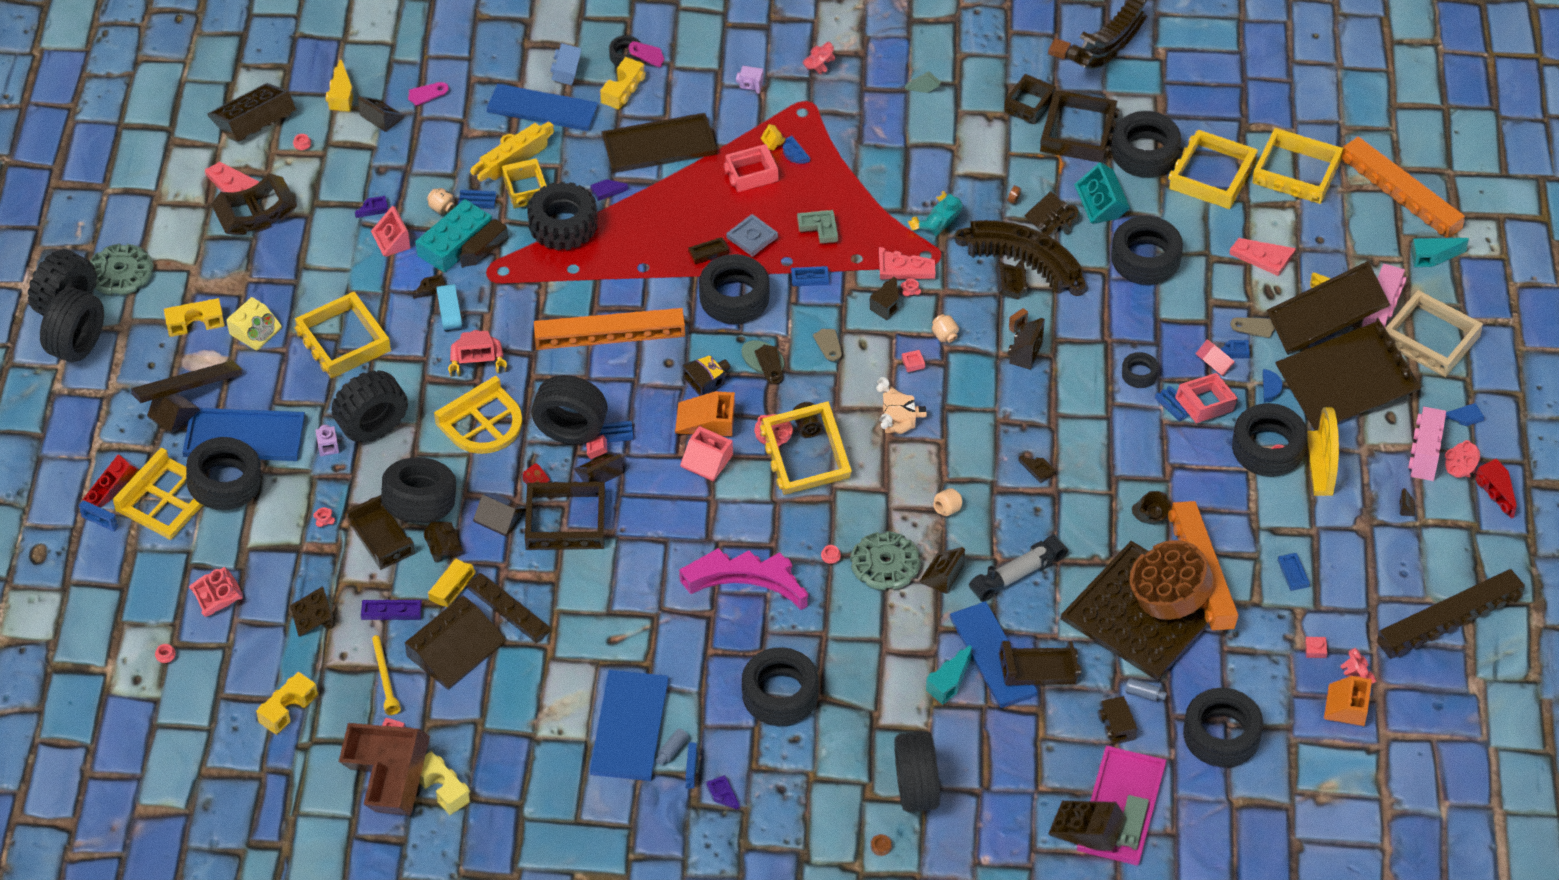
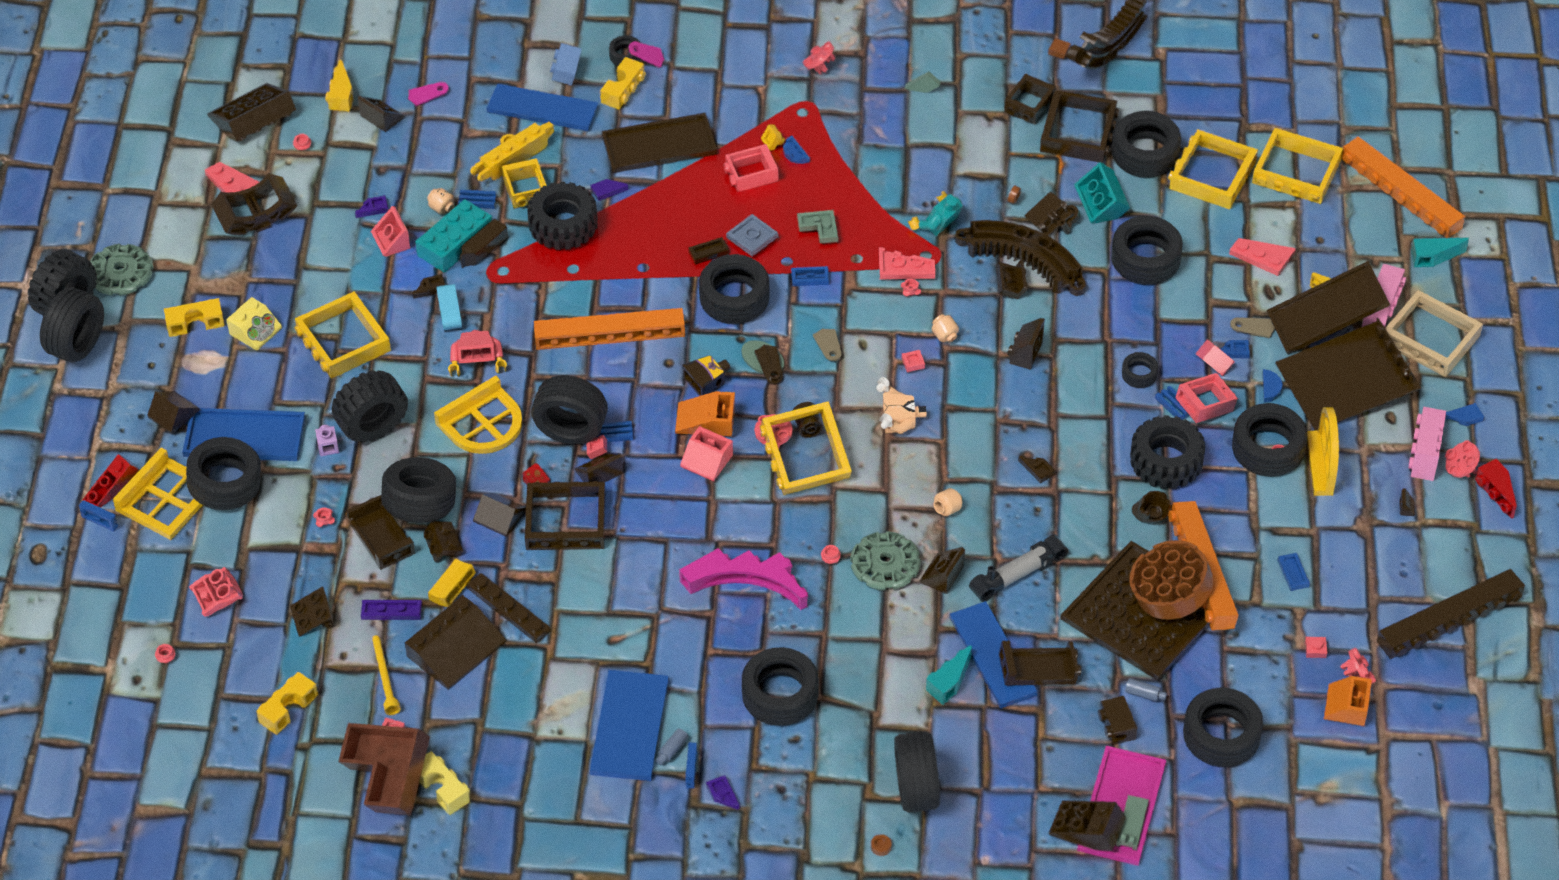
(186, 381): dark brown tile -> none
(750, 78): lavender brick -> none
(886, 300): dark brown slope -> none
(1017, 320): dark orange tile -> none
(1167, 433): none -> black tyre

